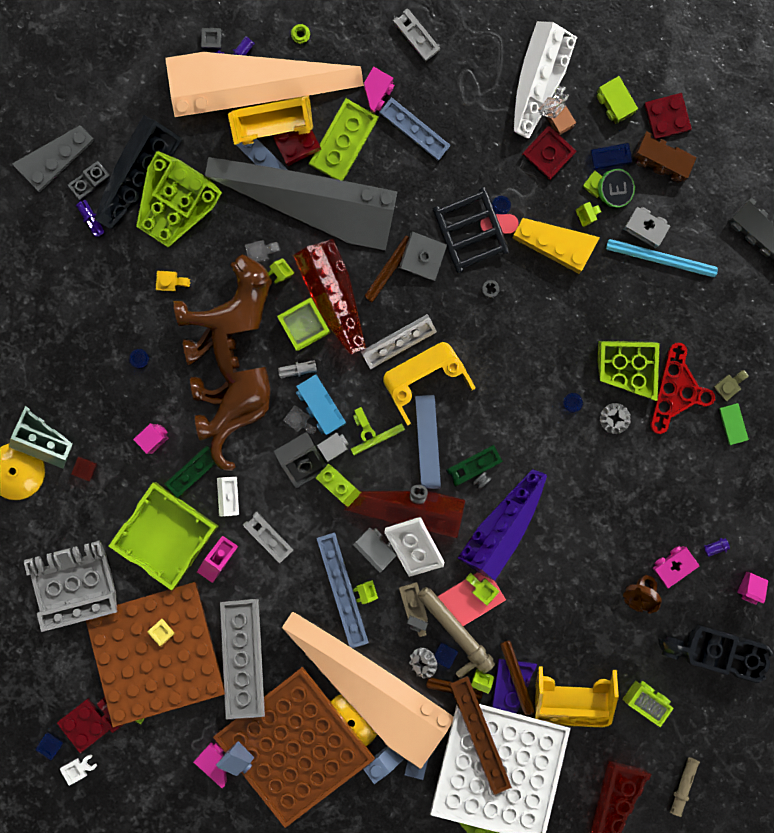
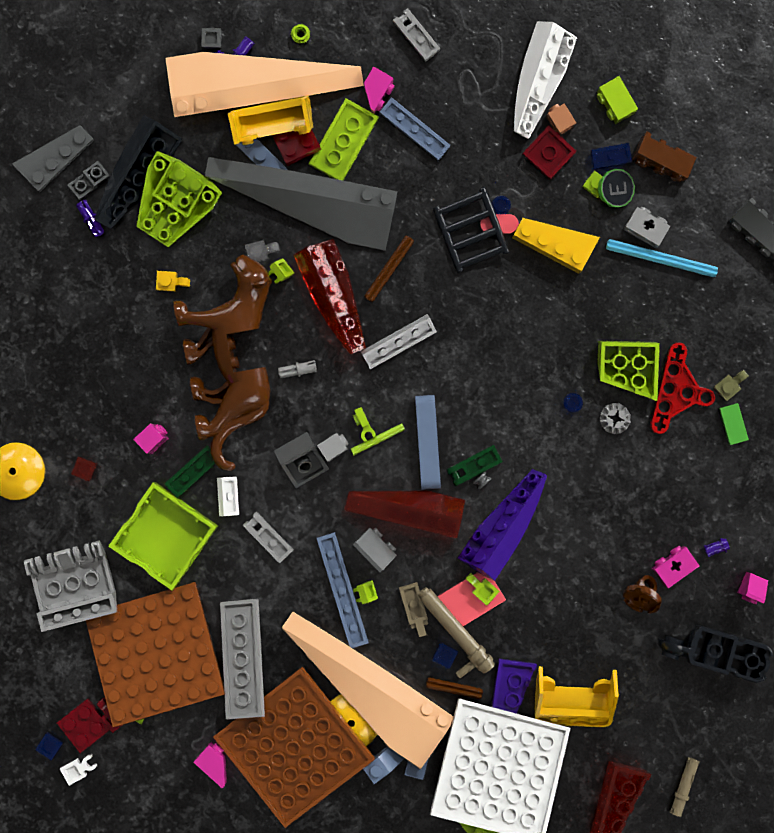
(39, 440): sand green wedge -> none
(139, 358): clear blue plate -> none
(161, 632): light yellow tile -> none
(217, 559): dark pink slope -> none
(236, 760): sand blue slope -> none
(298, 419): clear plate -> none
(303, 324): piece -> none
(320, 405): dark azure wedge -> none
(338, 485): lime brick -> none
(401, 376): yellow windscreen -> none
(414, 547): white plate -> none
(417, 624): dark grey plate -> none
(421, 492): dark grey bush -> none
(423, 256): dark grey plate -> none
(428, 658): light grey gear -> none
(480, 735): reddish brown plate -> none
(482, 681): lime plate -> none
(496, 288): dark grey bush -> none
(517, 677): reddish brown axle -> none
(554, 105): clear plate -> none
(587, 213): lime tile -> none
(651, 705): lime piece -> none
(667, 116): dark red plate -> none

